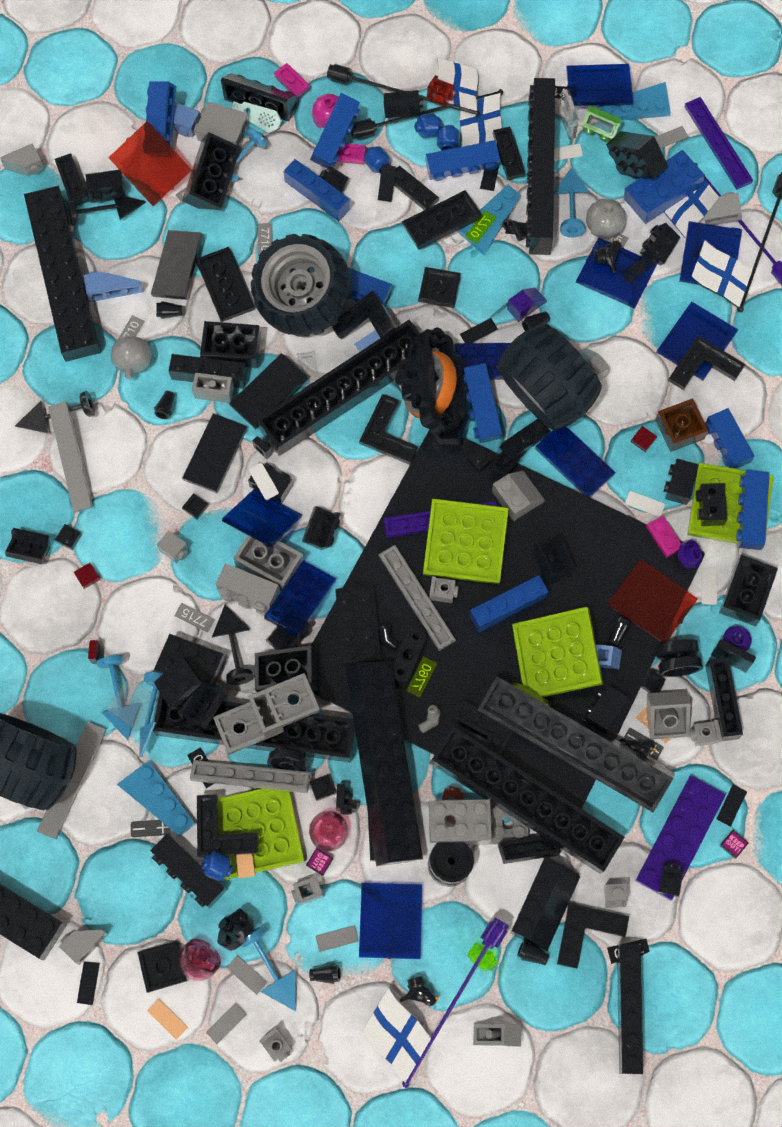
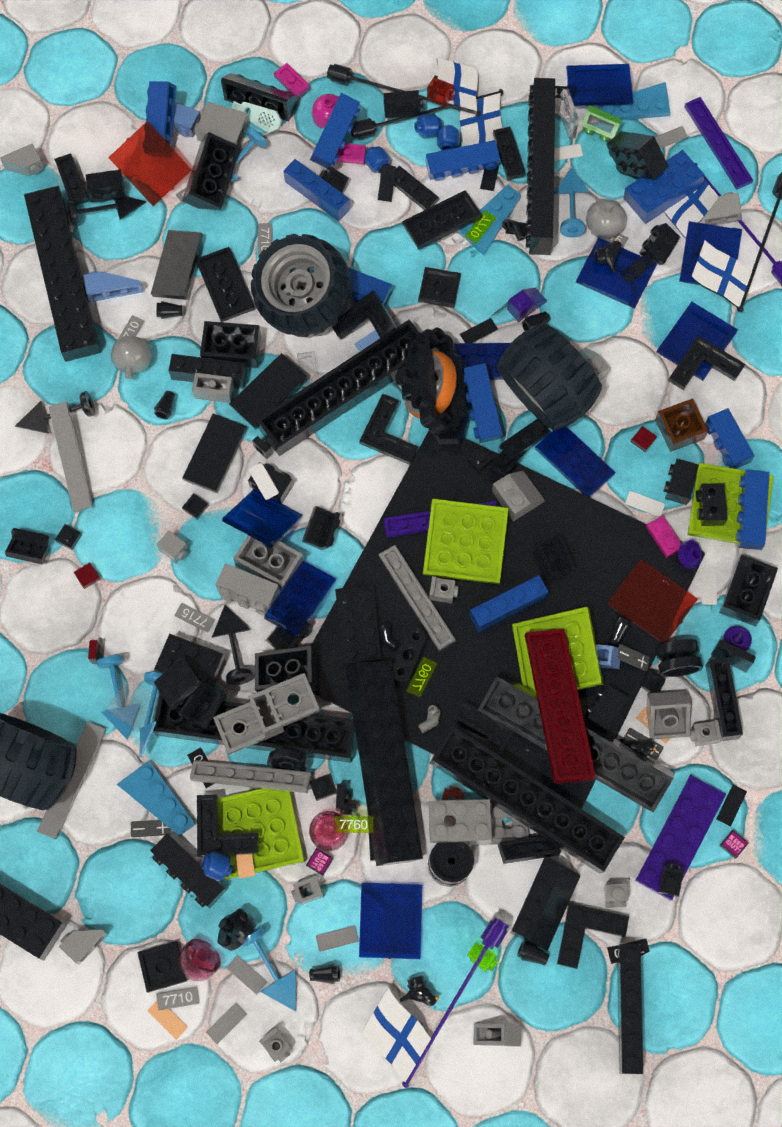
(88, 983): black sticker -> none
(177, 998): none -> light grey sticker
(354, 824): none -> clear neon green sticker
(559, 706): none -> dark red plate
(633, 657): none -> dark grey sticker

